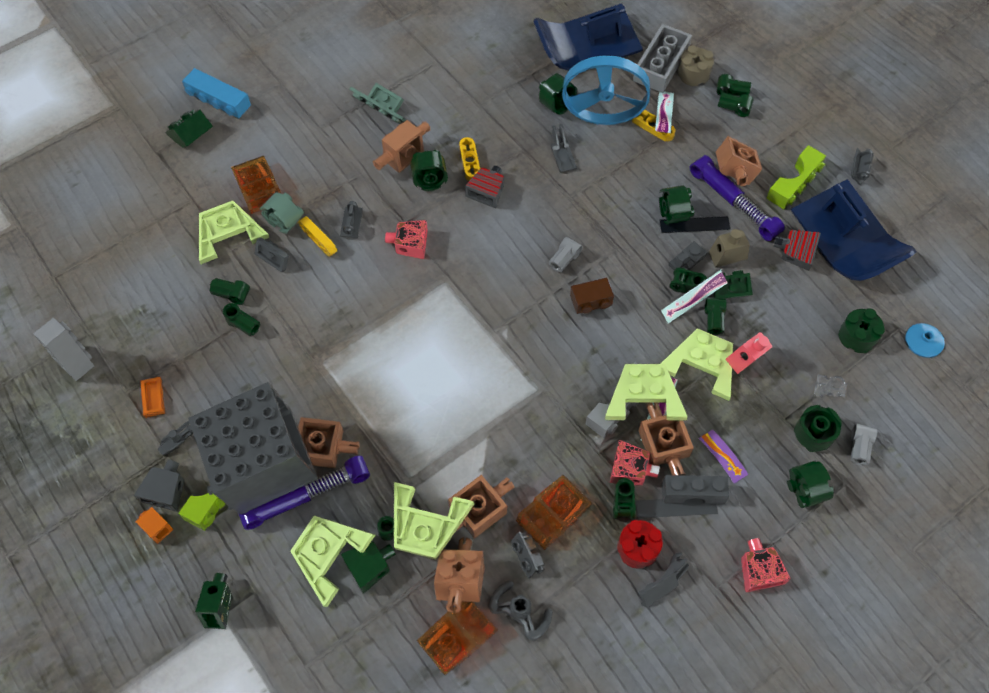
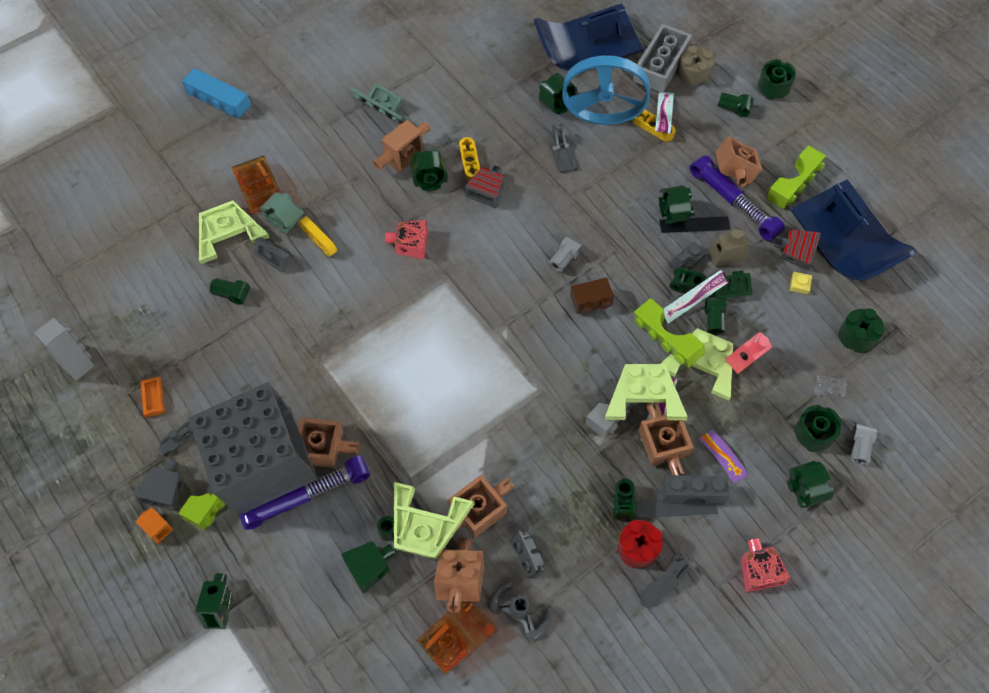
(189, 128): dark green slope -> none
(241, 320): dark green piece -> none
(320, 547): yellowish green wing -> none
(351, 220): dark grey hinge -> none
(553, 511): clear orange slope -> none
(632, 464): torso -> none
(685, 348): none -> lime arch
(730, 86): dark green piece -> none
(776, 79): none -> dark green brick
(800, 283): none -> light yellow plate
(861, 165): dark grey hinge -> none
(921, 345): dark azure dish -> none

